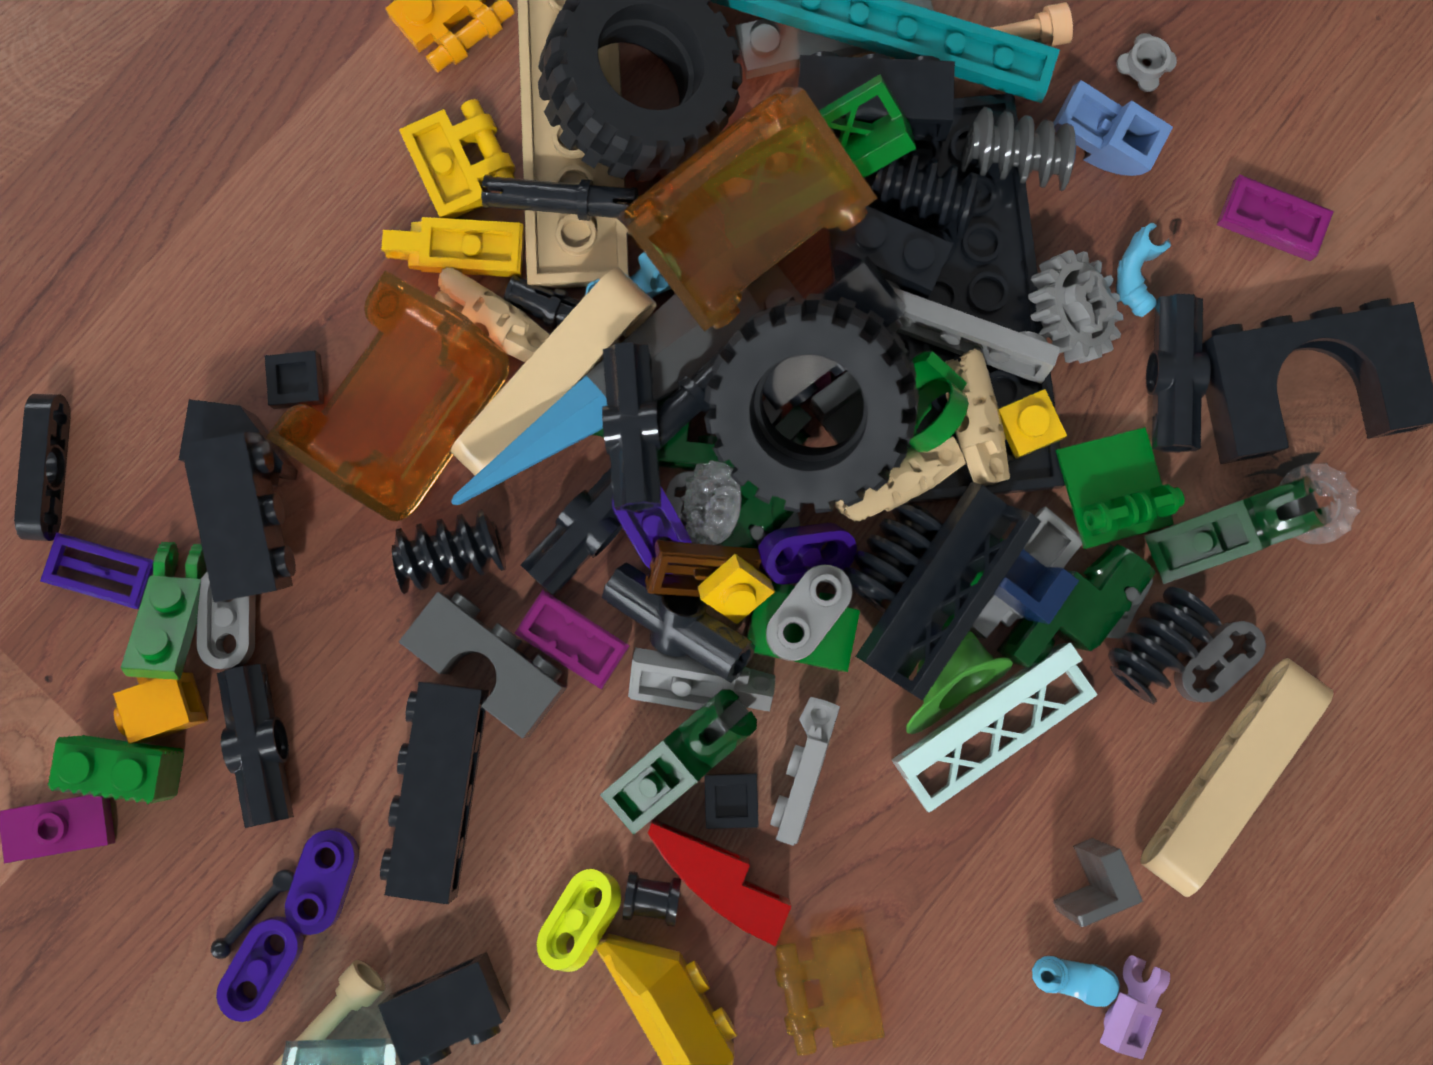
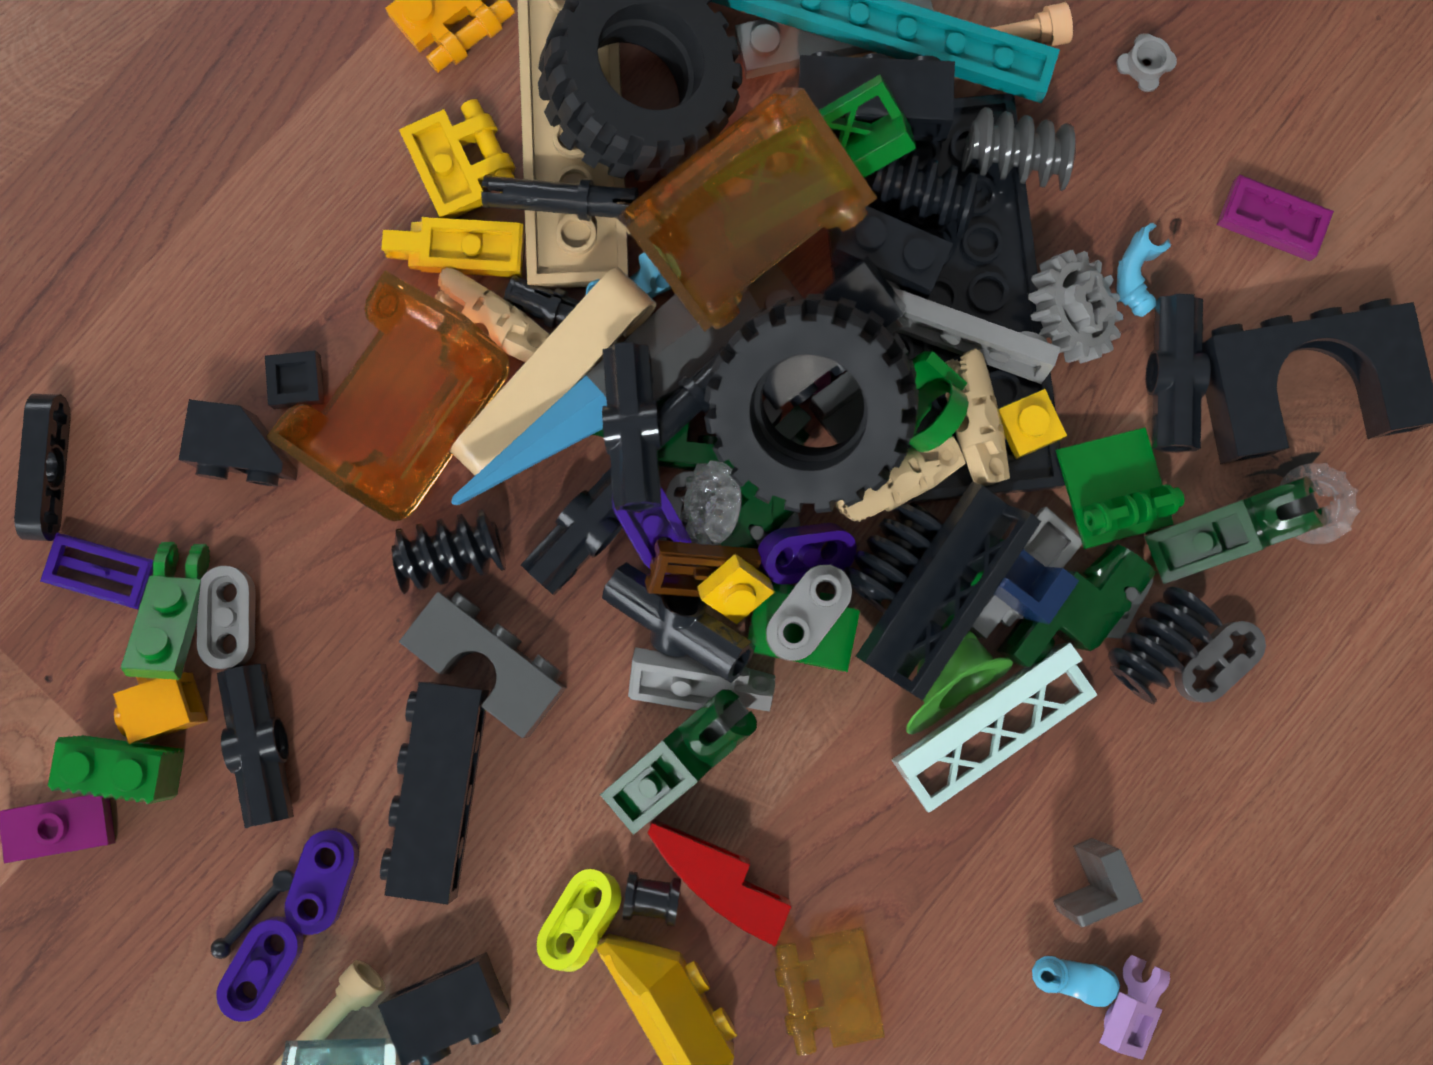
(238, 515): black brick -> none
(572, 639): magenta plate -> none
(731, 800): black plate -> none
(805, 765): light grey hinge -> none
(1113, 135): medium blue brick -> none
(1236, 777): tan beam -> none

